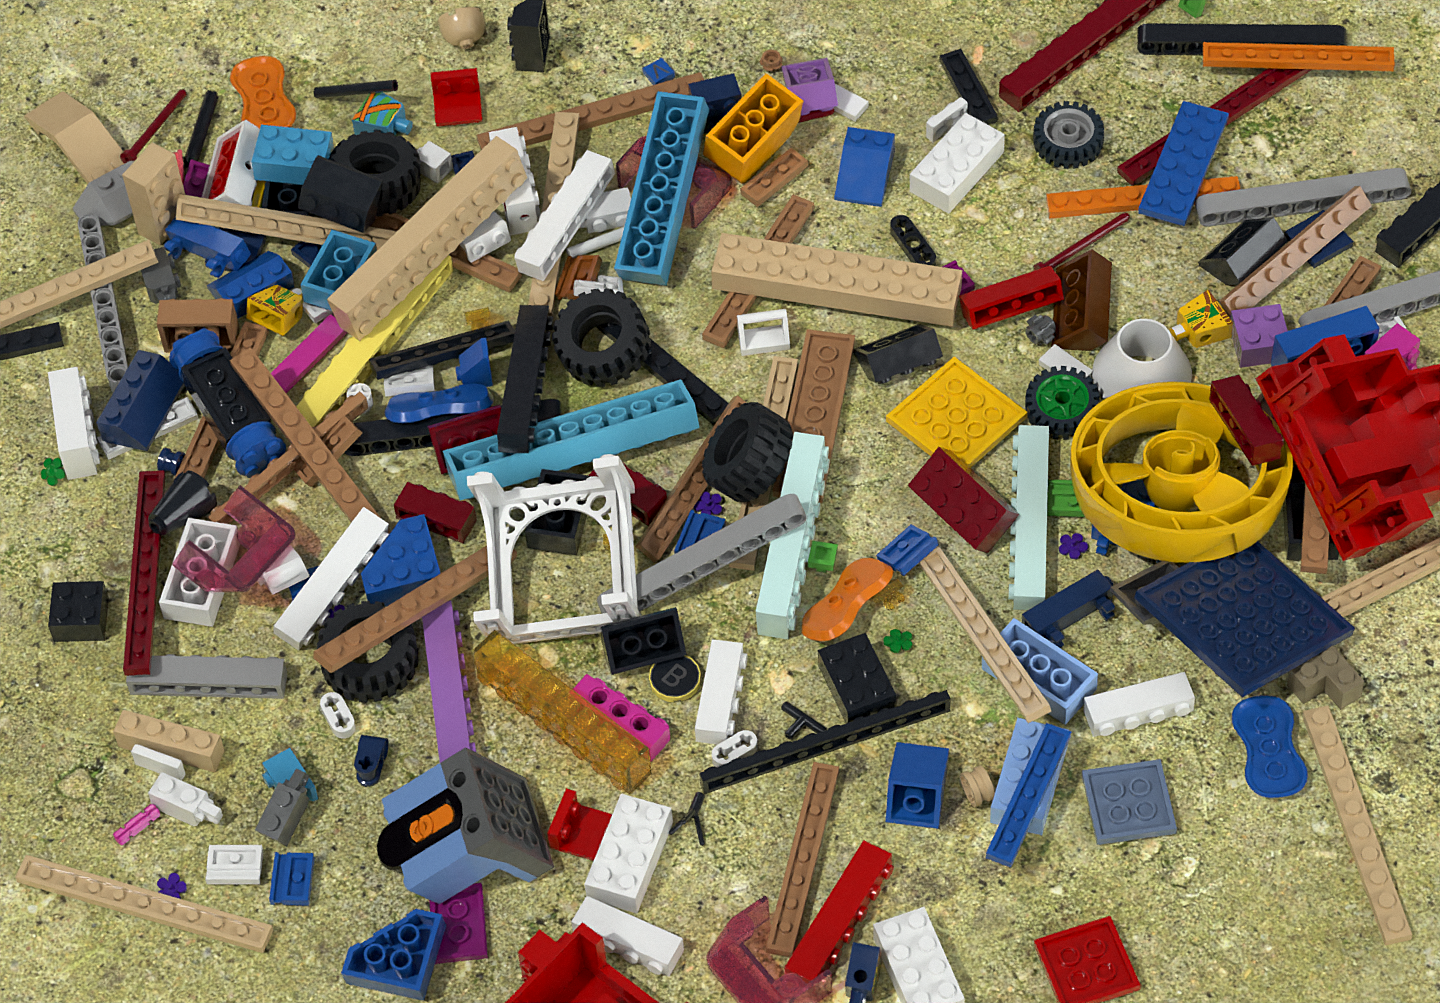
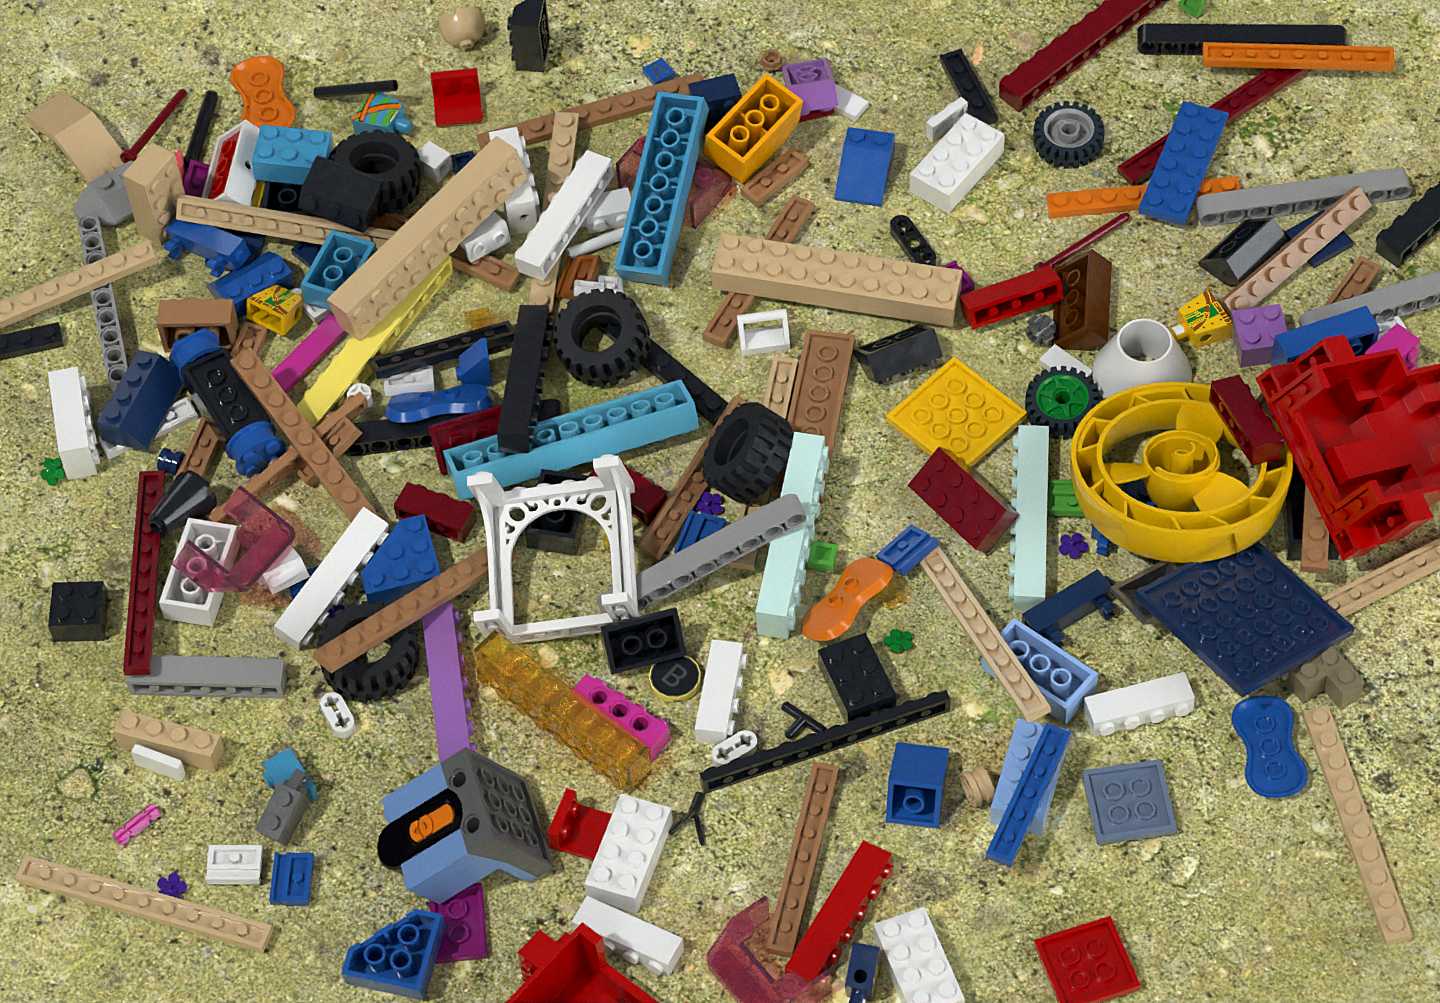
(159, 279): dark grey hinge -> none
(183, 801): white hinge -> none
(370, 759): dark blue piece -> none

